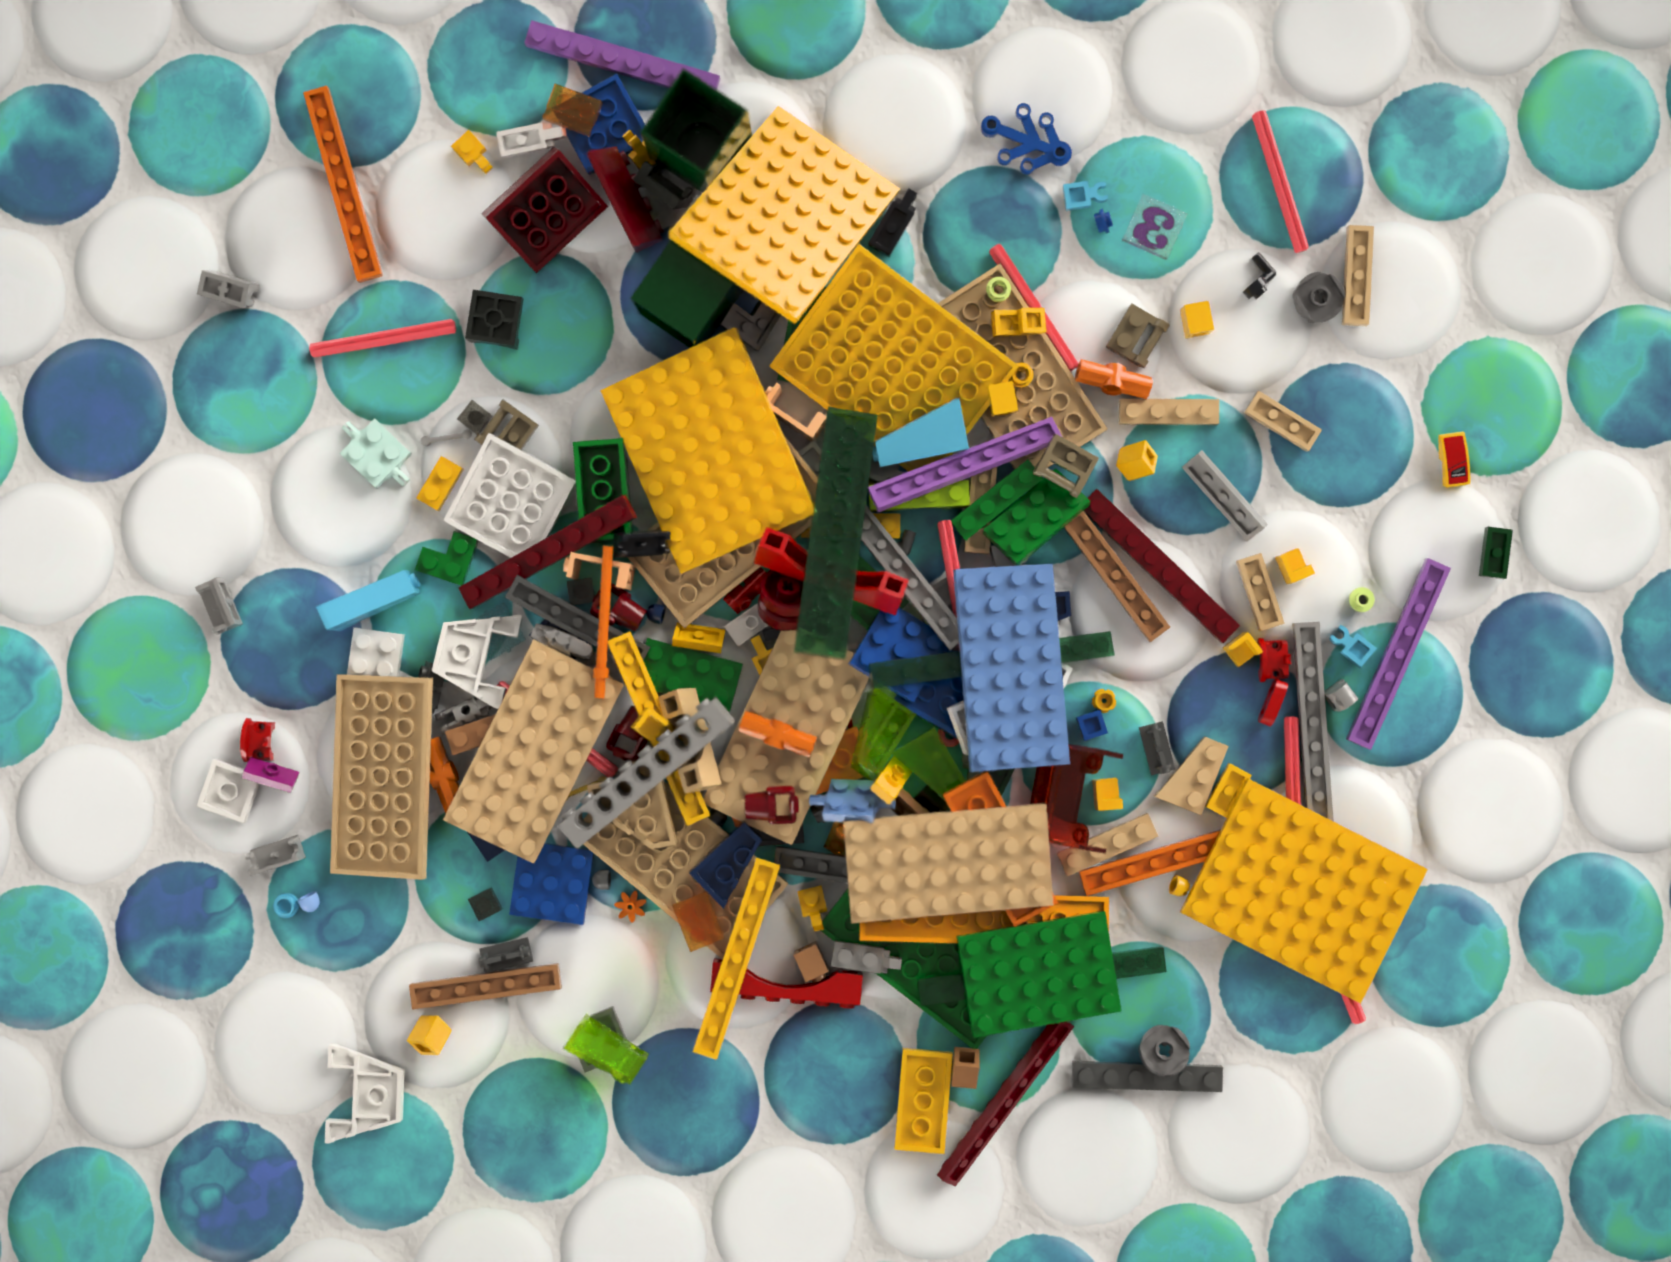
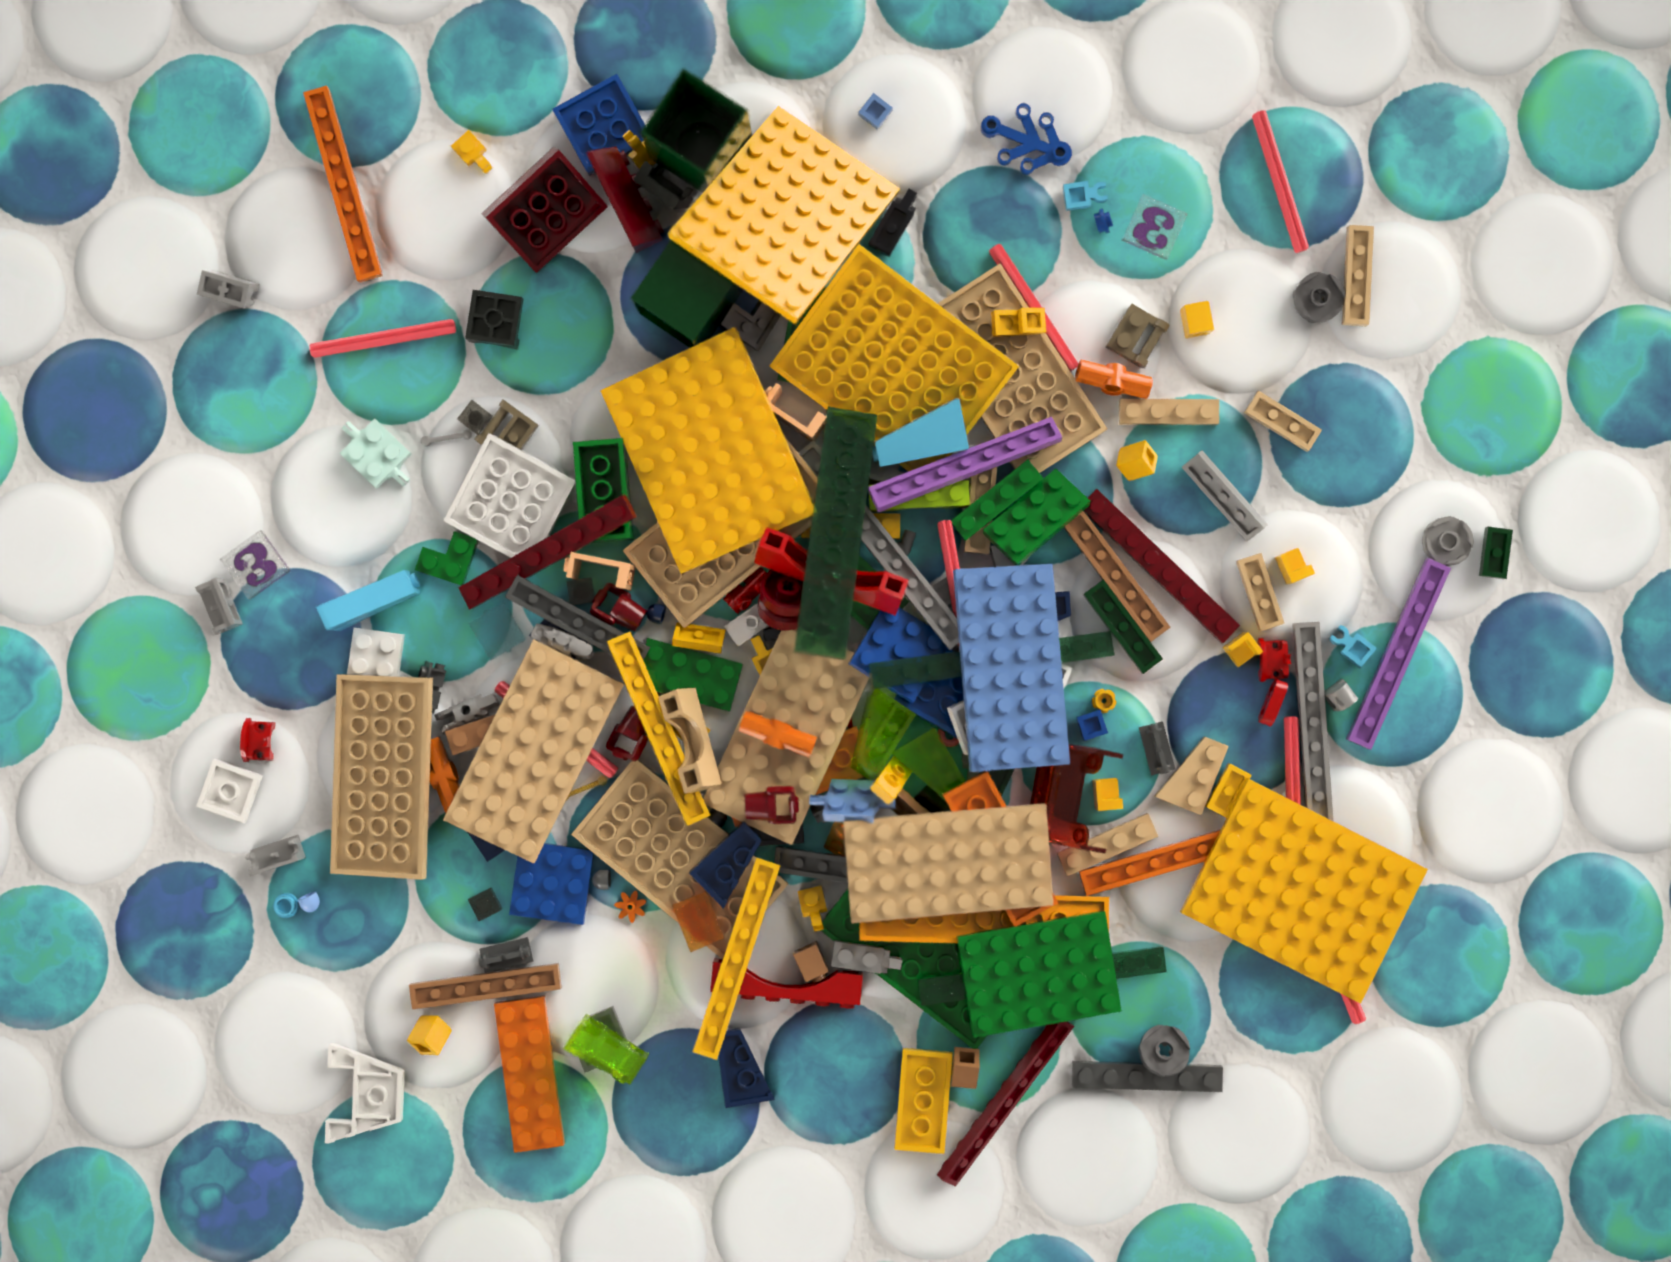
(255, 564): none -> clear tile
(270, 774): magenta plate -> none
(440, 483): yellow plate -> none
(464, 651): white wing -> none
(528, 139): white hinge -> none
(529, 1074): none -> orange plate
(572, 110): clear orange plate -> none
(580, 831): light grey brick -> none
(601, 672): orange bar -> none
(609, 56): medium lavender plate -> none
(640, 543): black hinge -> none
(647, 818): tan plate -> none
(649, 724): yellow panel -> none
(740, 1073): none -> dark blue wing
(875, 111): none -> medium blue plate
(998, 281): yellowish green plate -> none
(1002, 399): yellow panel -> none
(1027, 370): yellow plate -> none
(1069, 458): dark tan plate -> none
(1122, 626): none -> dark green plate
(1179, 886): yellow hinge -> none
(1258, 287): black plate -> none
(1354, 599): yellowish green plate -> none
(1447, 540): none -> light grey tile
(1454, 458): slope -> none

